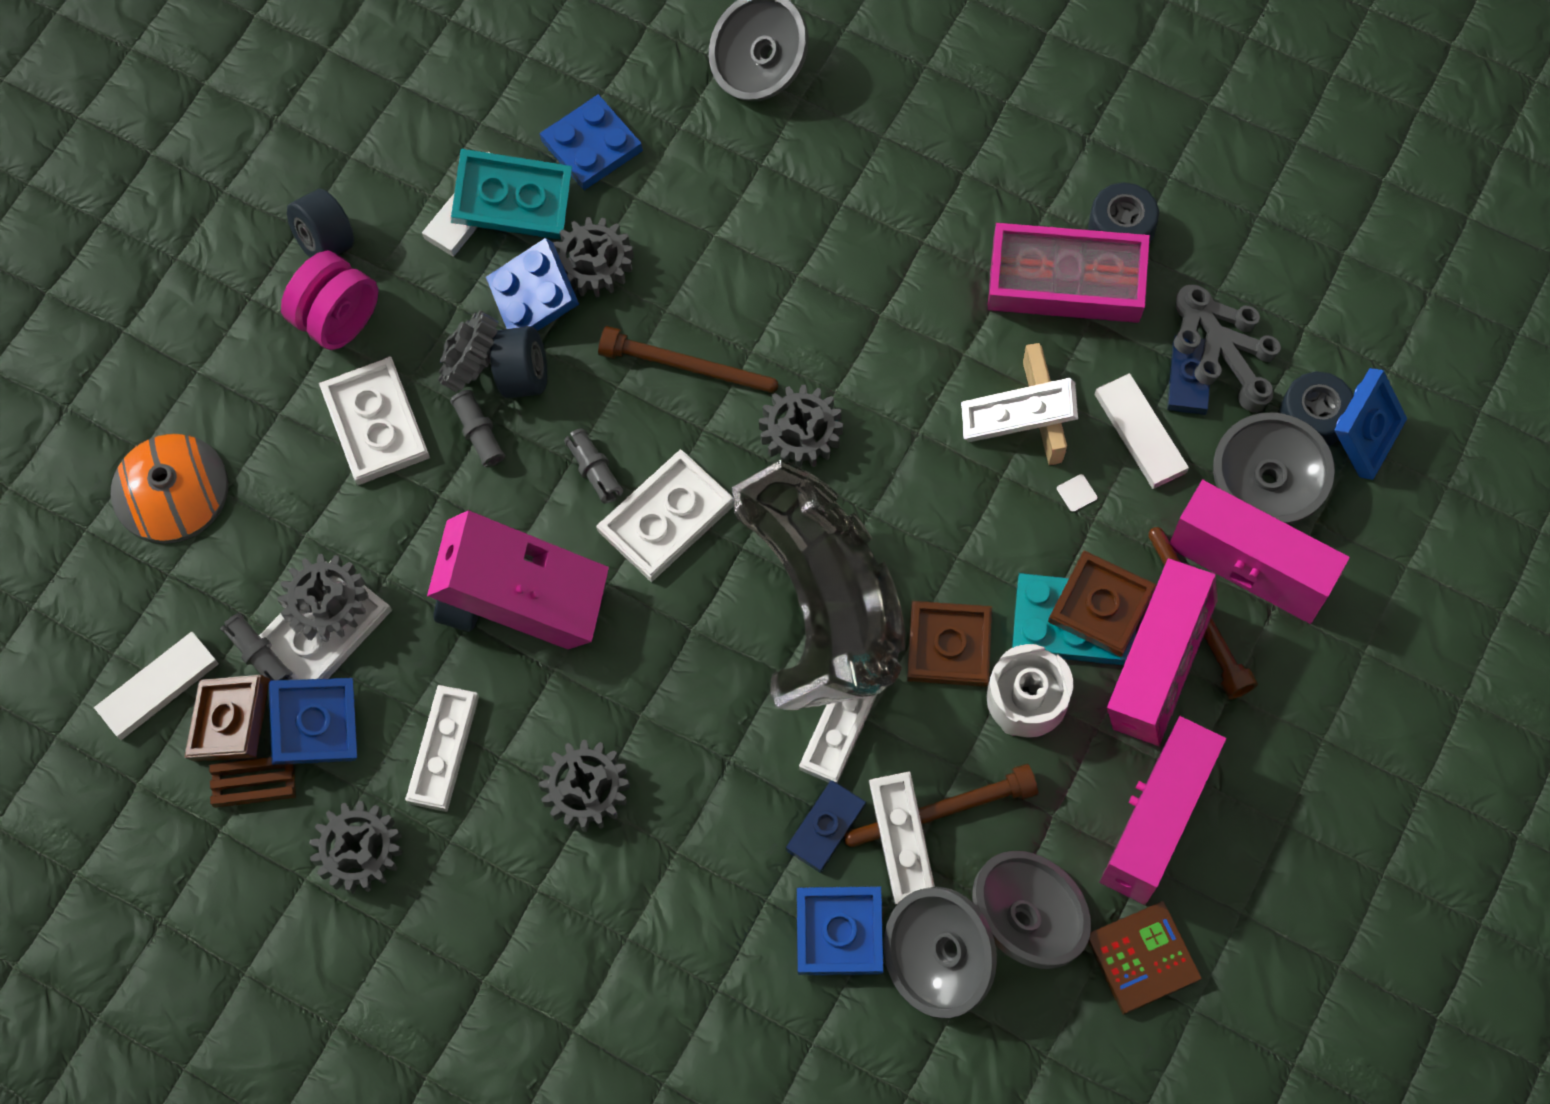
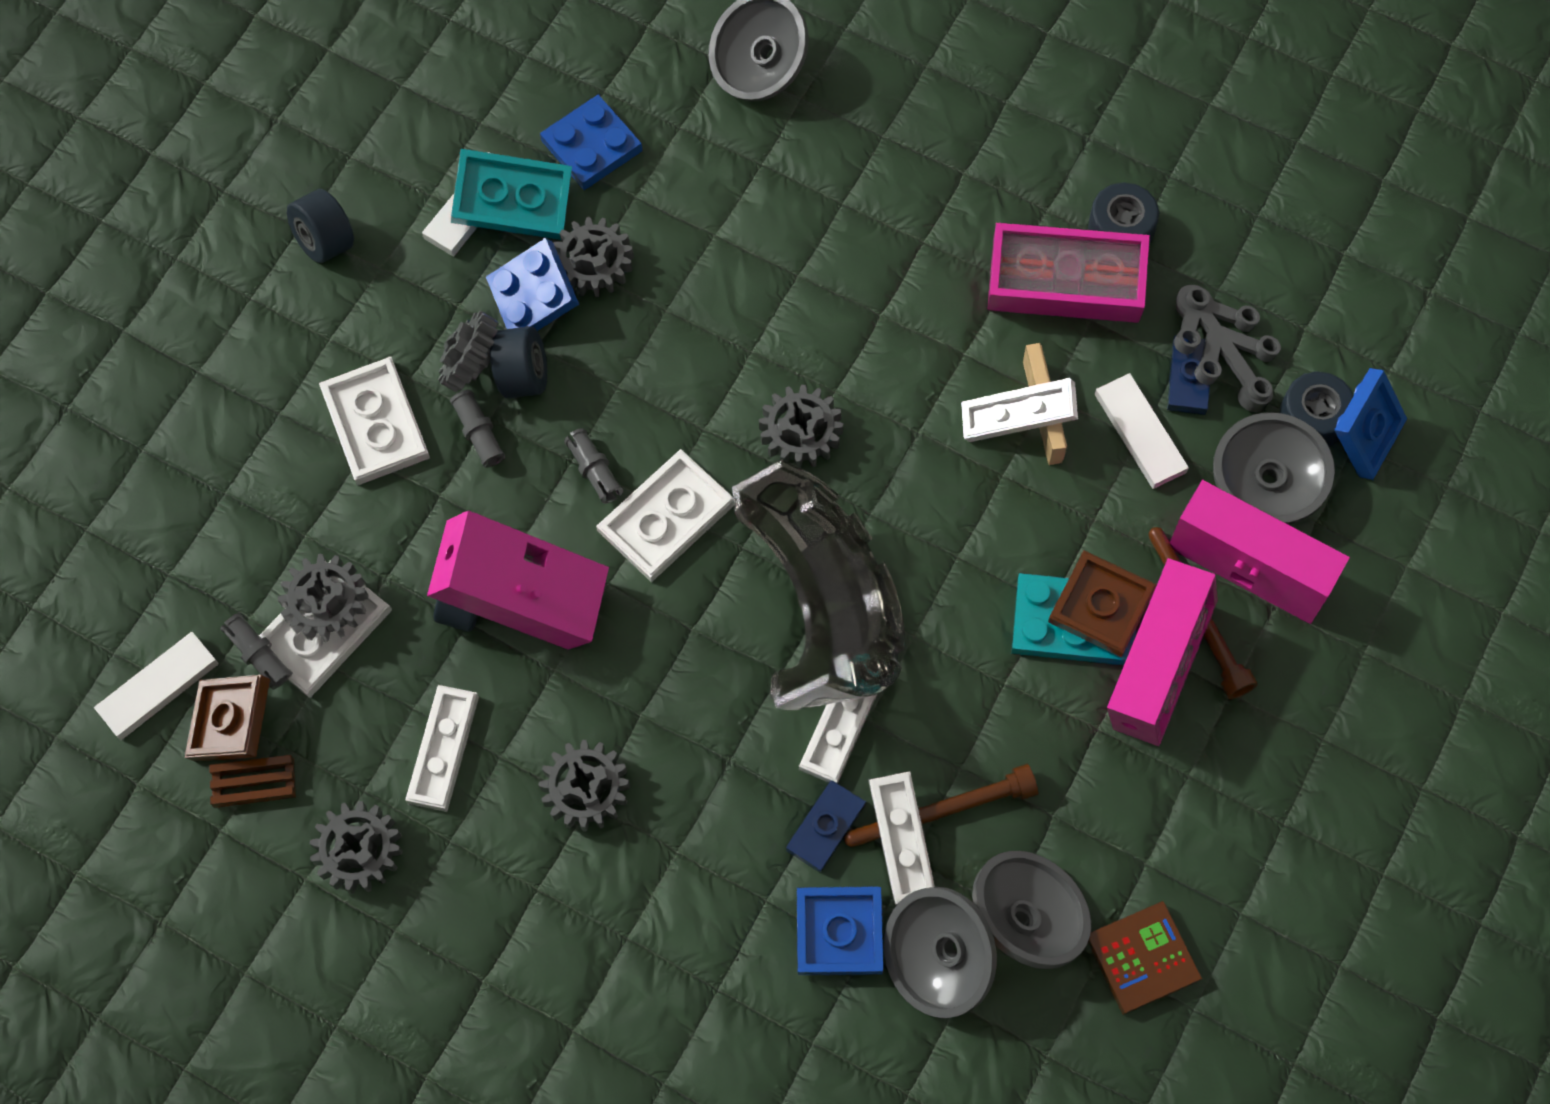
(179, 504): orange dish -> none
(312, 721): blue plate -> none
(329, 300): dark pink wheel -> none
(615, 344): reddish brown piece -> none
(949, 643): reddish brown tile -> none
(1040, 672): white brick -> none
(1077, 492): white sticker -> none
(1162, 810): dark pink brick -> none

